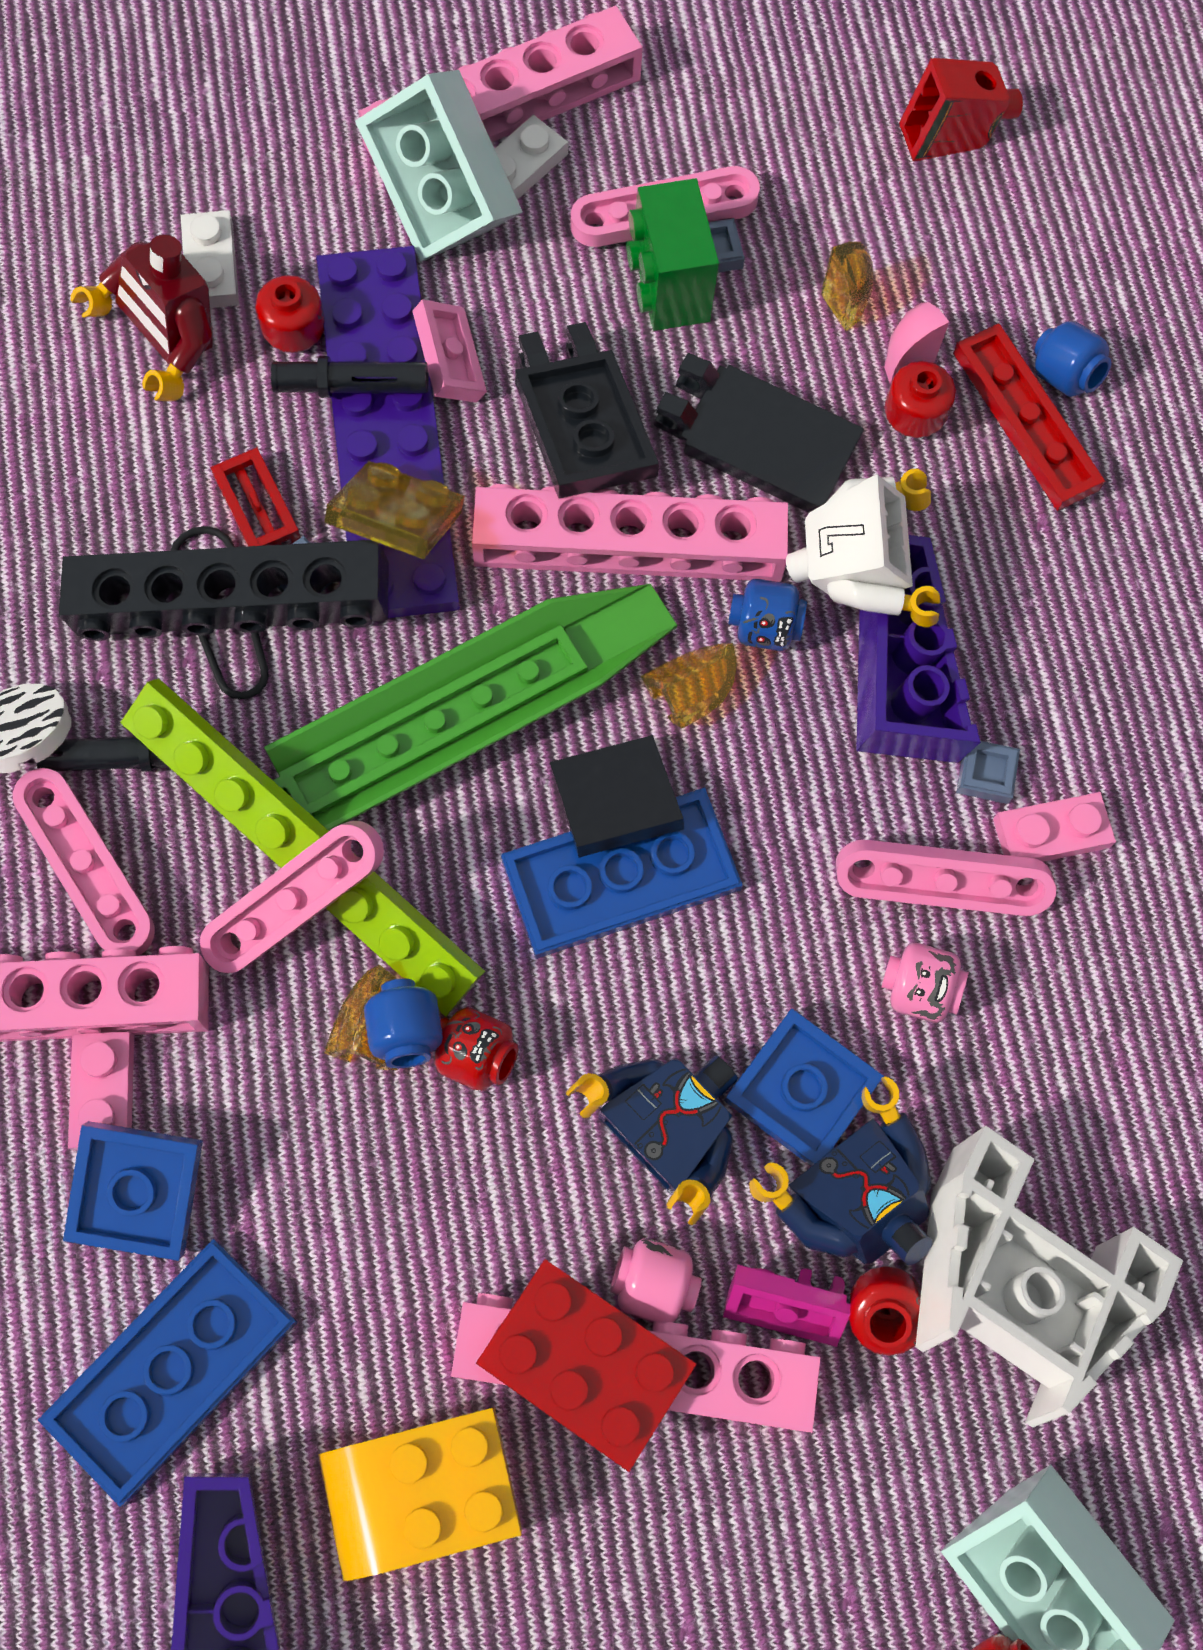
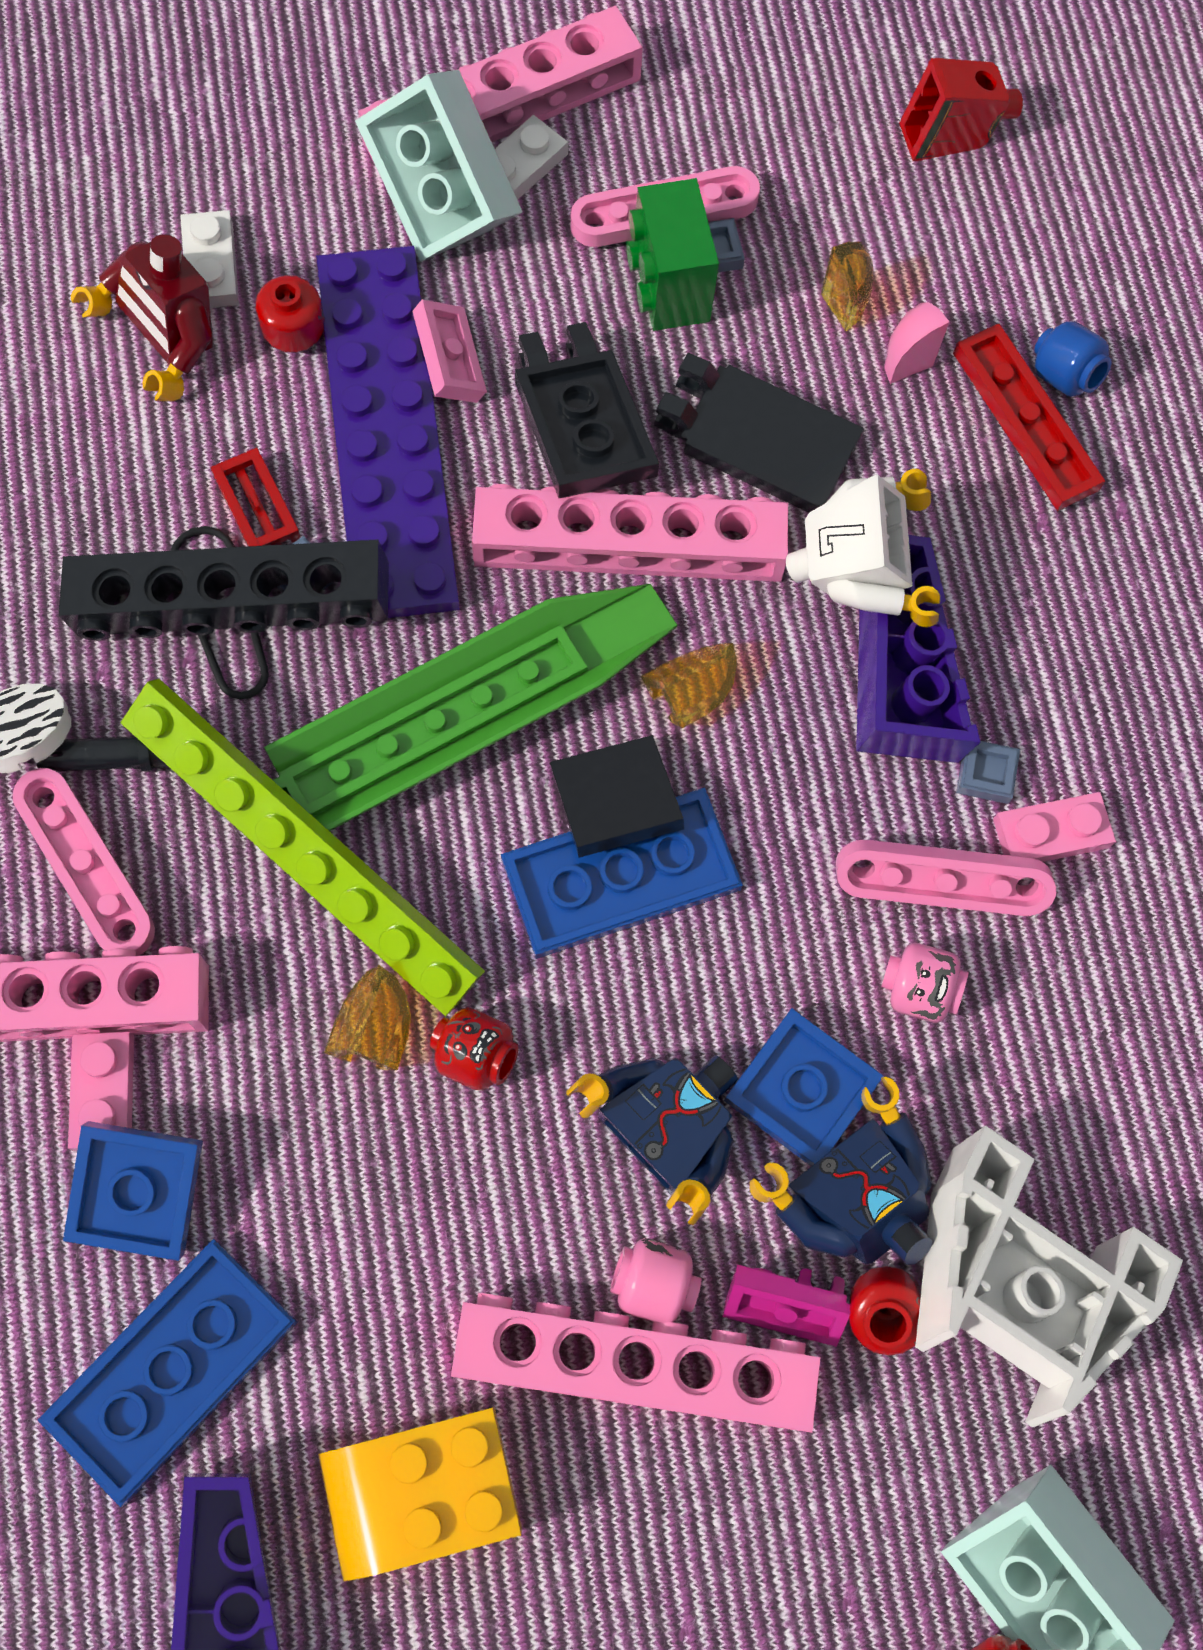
(291, 896): bright pink plate -> none
(340, 377): black pin -> none
(395, 509): clear yellow plate -> none
(403, 1024): blue head -> none
(586, 1364): red plate -> none
(768, 614): blue head -> none
(919, 399): red head -> none

